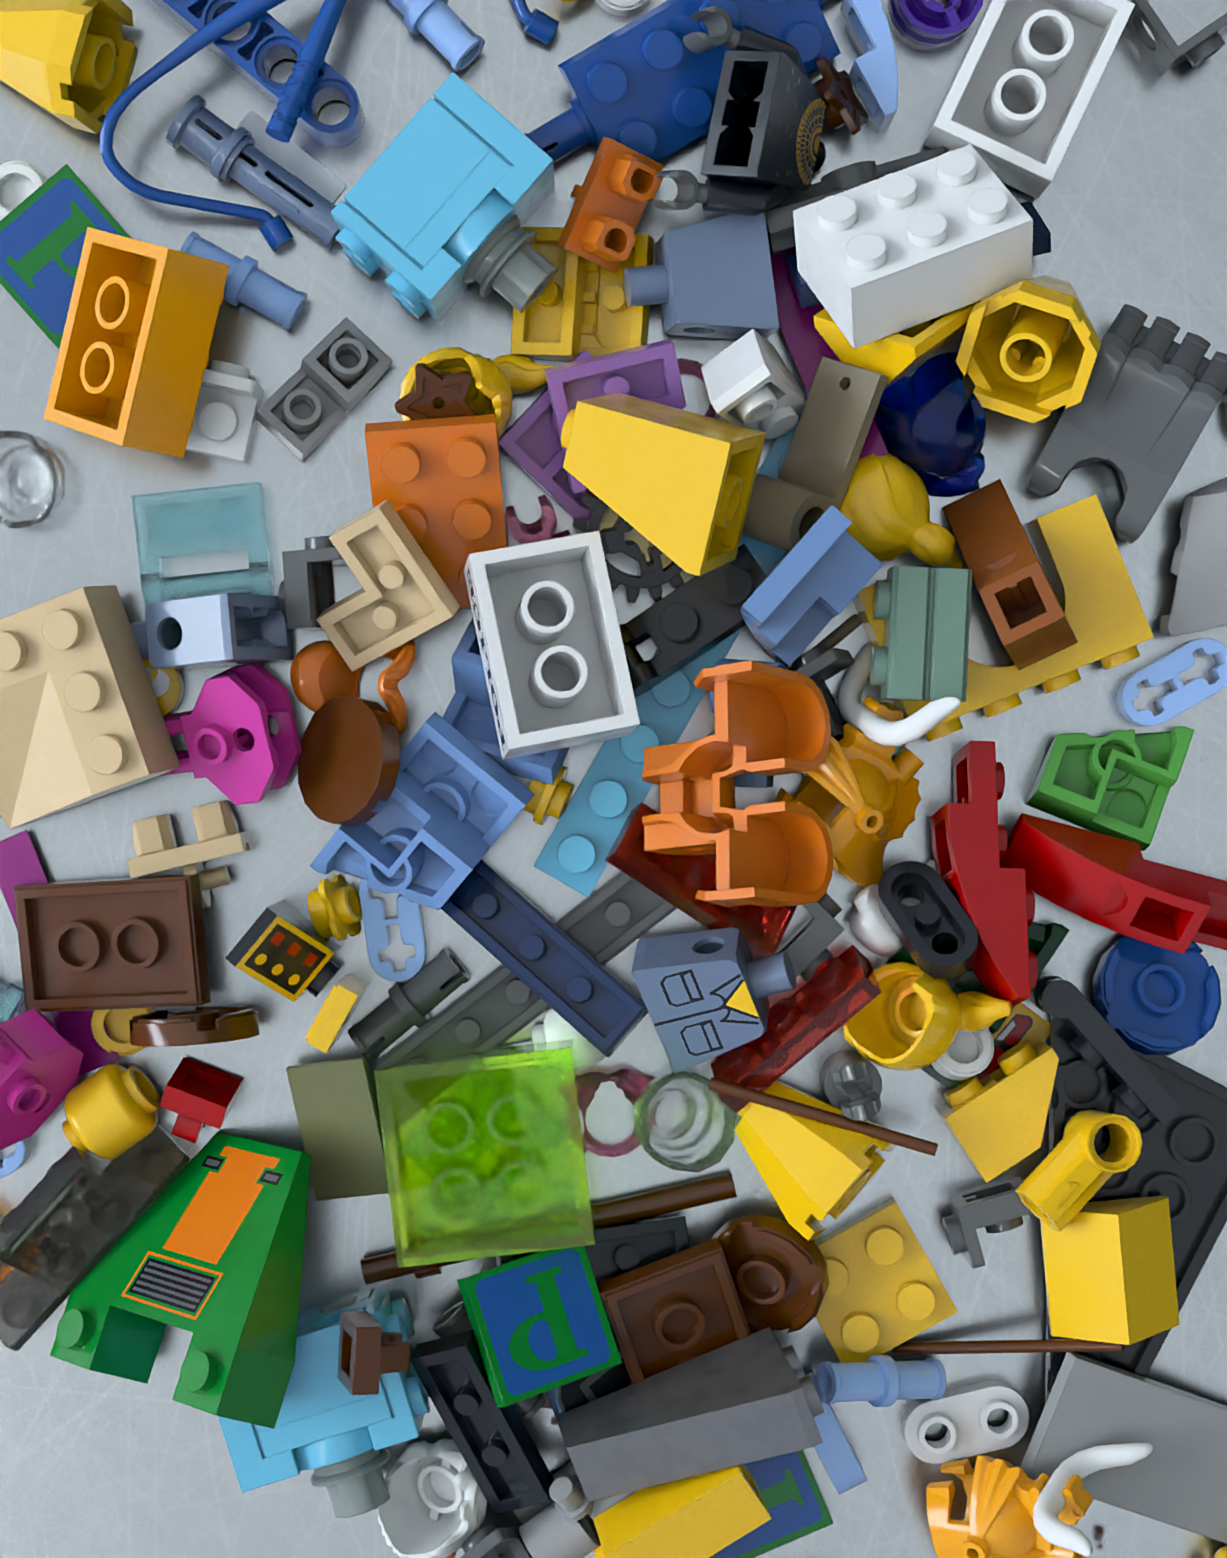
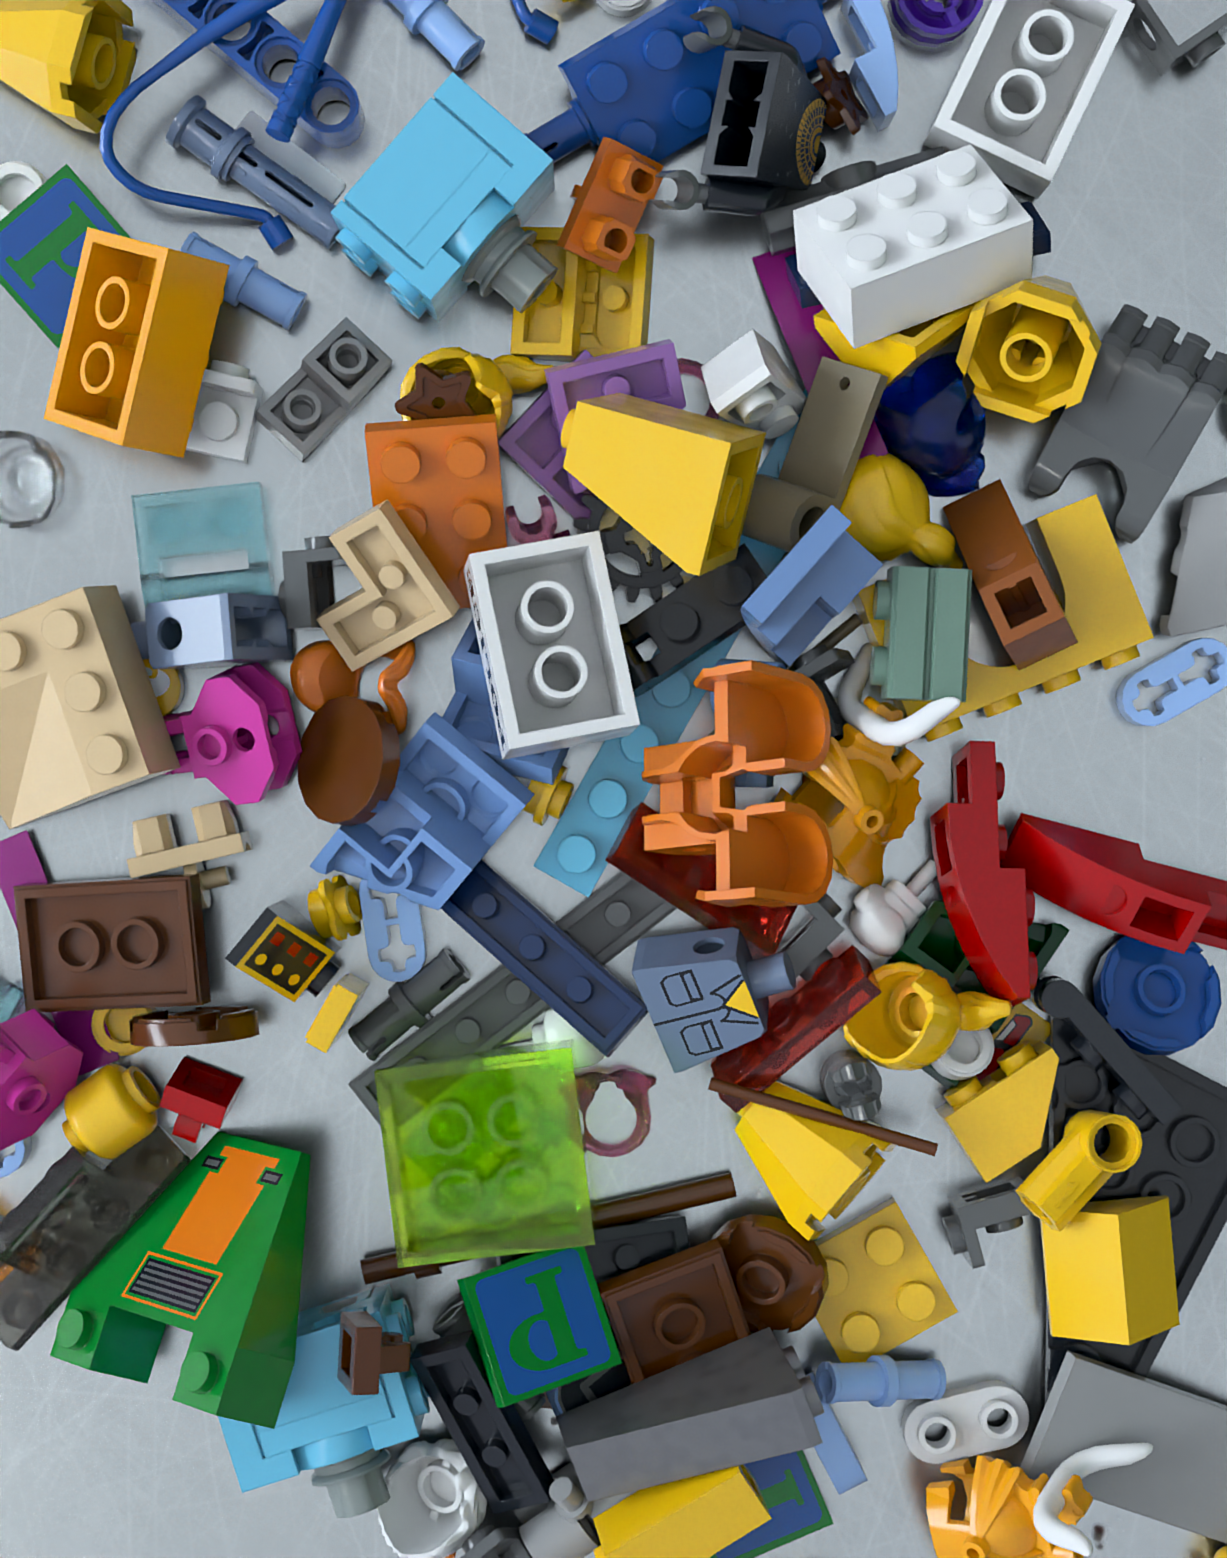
(339, 1127): olive piece -> none
(683, 1122): clear hair -> none
(710, 279): sand blue torso -> none
(931, 923): black plate -> none
(1005, 1346): reddish brown axle -> none
(1111, 780): bright green slope -> none

